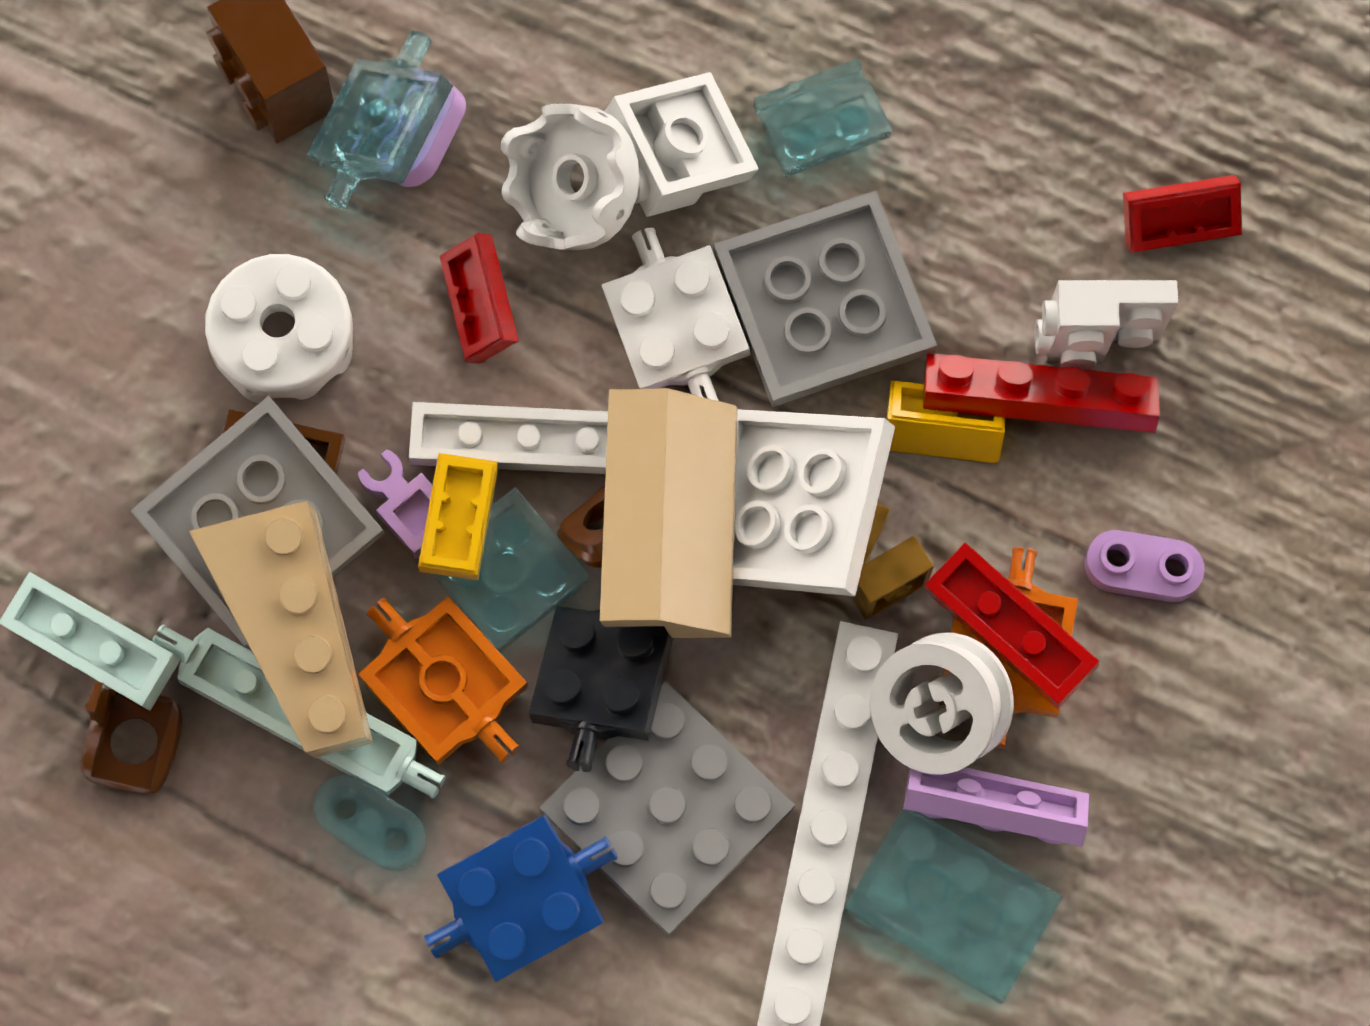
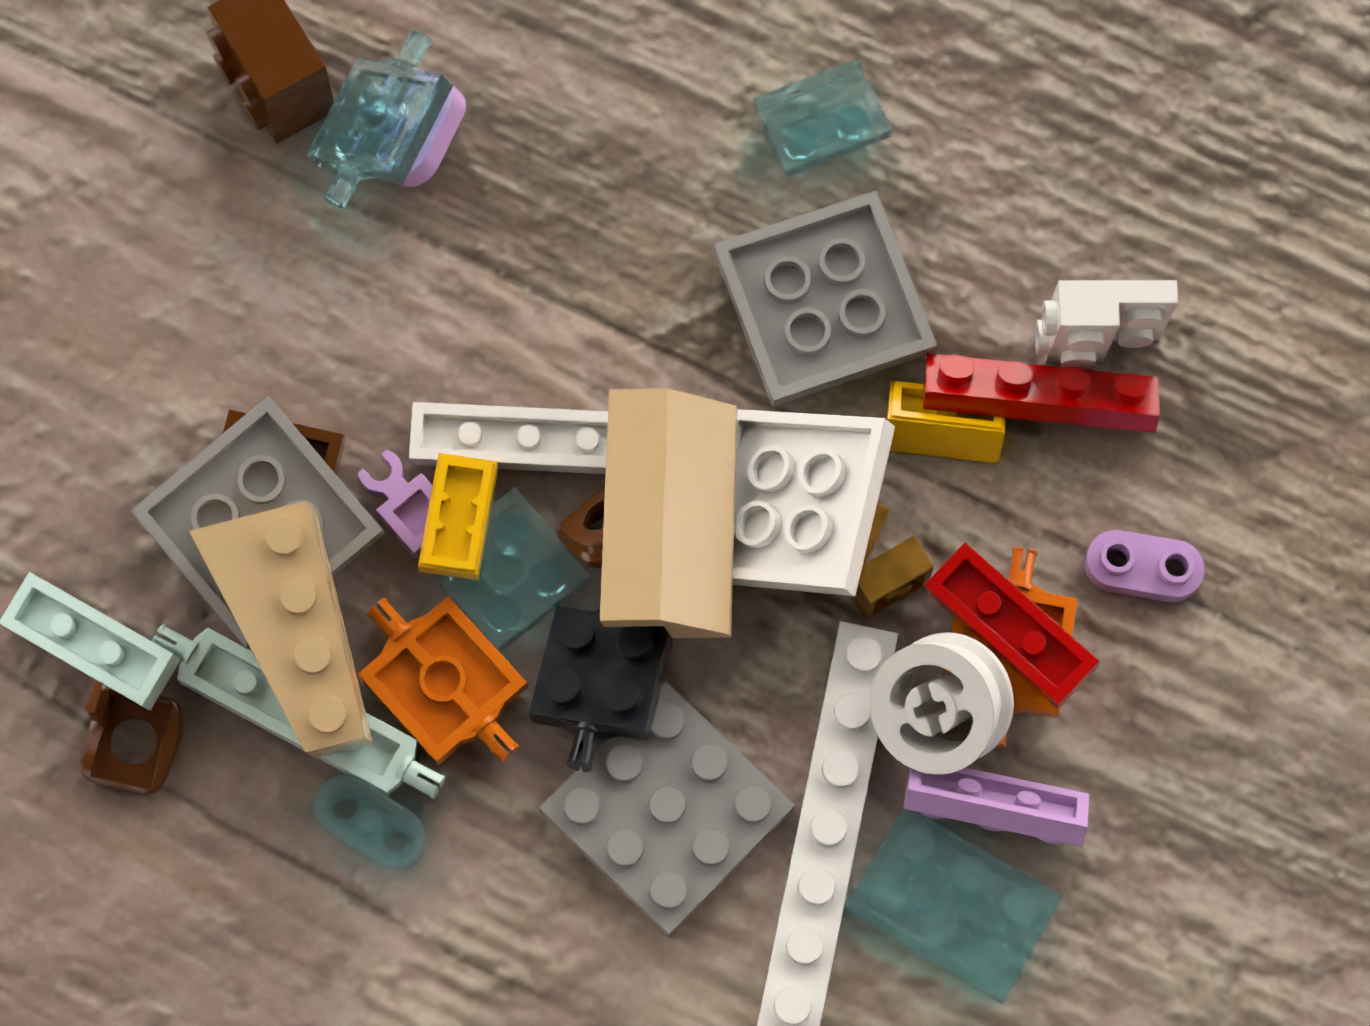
(289, 364): white plate -> none
(478, 298): red plate -> none
(521, 897): blue plate -> none
(540, 173): white plate -> none
(675, 318): white plate -> none
(682, 142): white plate -> none
(1182, 213): red plate -> none

